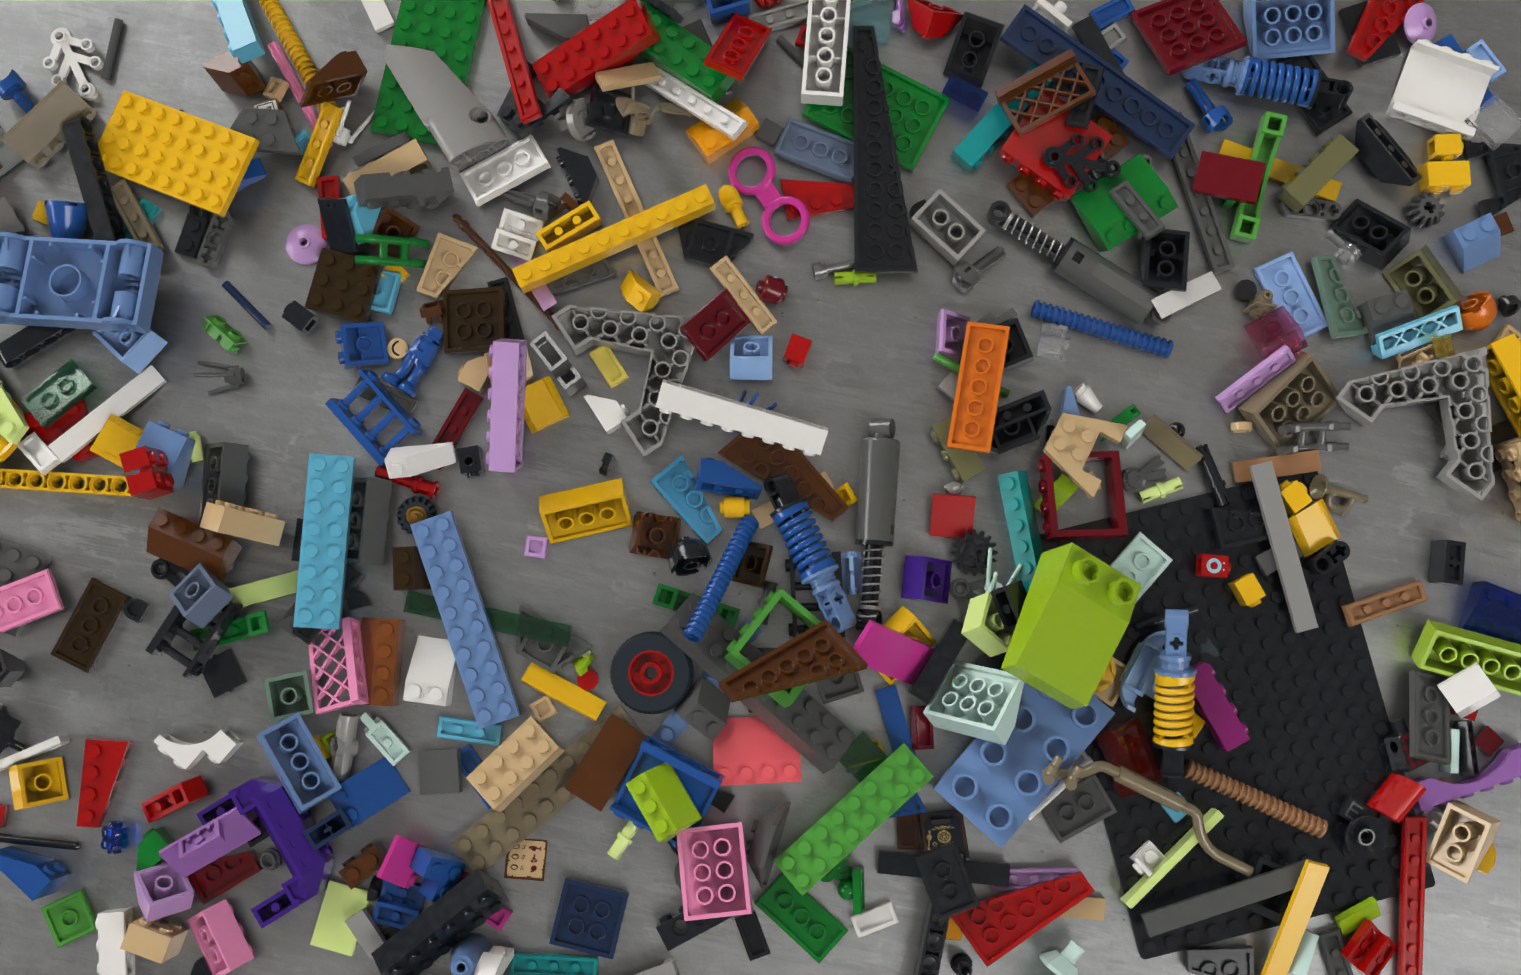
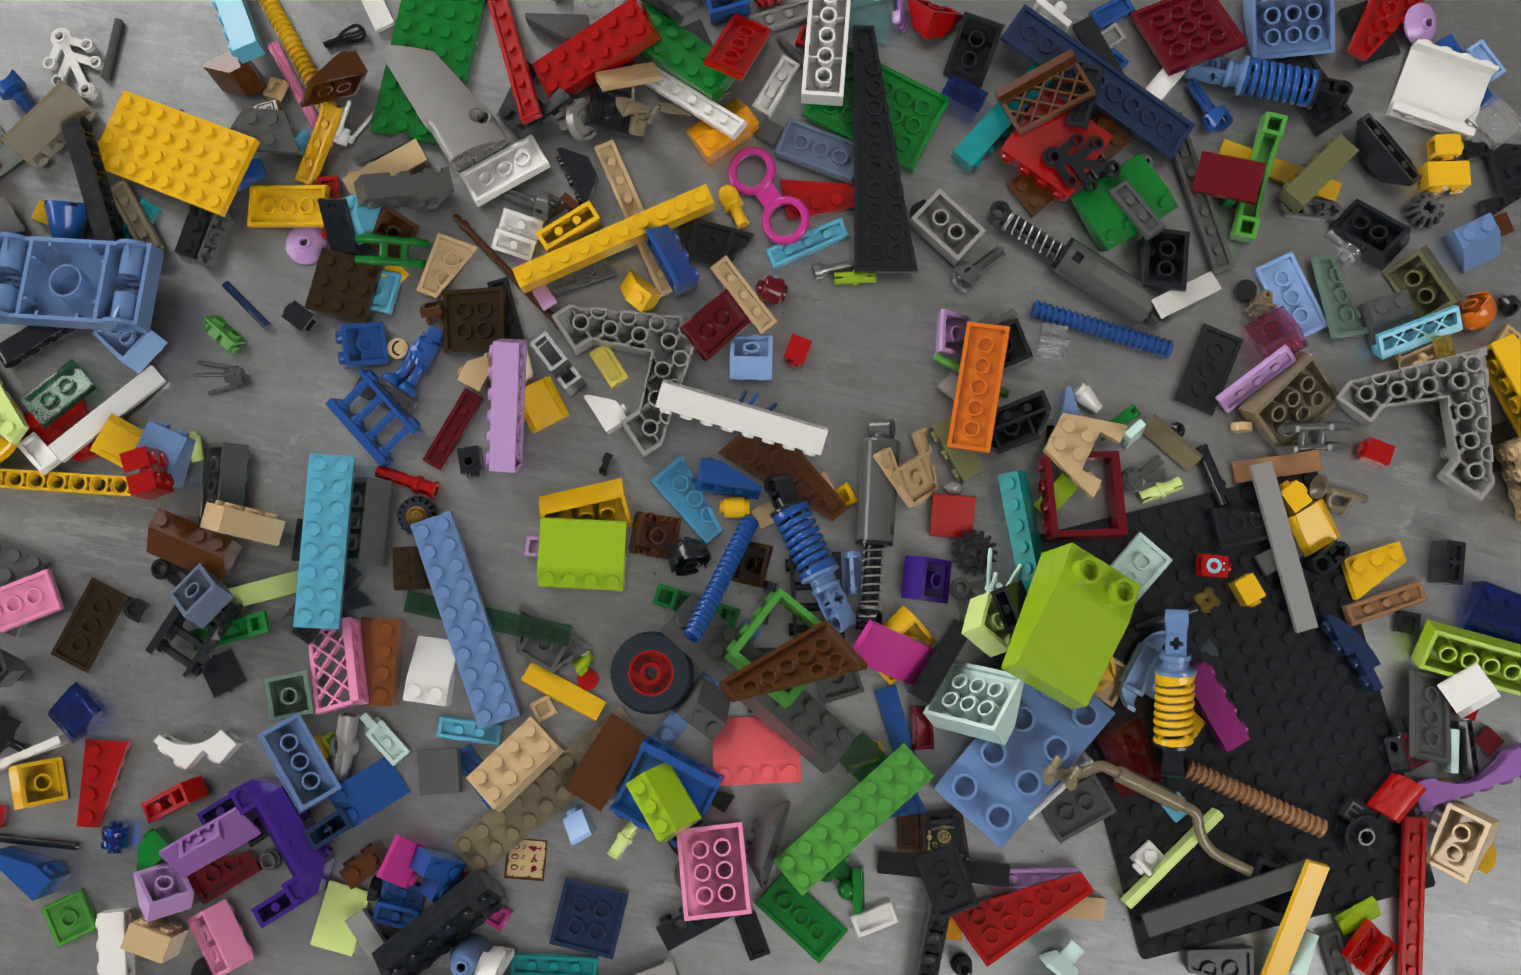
(76, 712): none -> clear blue slope
(285, 206): none -> yellow tile
(338, 38): none -> black piece
(418, 459): white slope -> none
(578, 824): none -> light blue slope
(582, 553): none -> lime slope
(671, 259): none -> blue slope
(776, 86): none -> white tile
(811, 242): none -> medium azure tile
(916, 477): none -> tan wing
(1162, 83): none -> white brick
(1206, 606): none -> clear yellow plate
(1207, 369): none -> black tile
(1348, 642): none -> dark blue slope
(1371, 567): none -> yellow wing
(1375, 452): none -> red brick
(1407, 622): none -> black tile

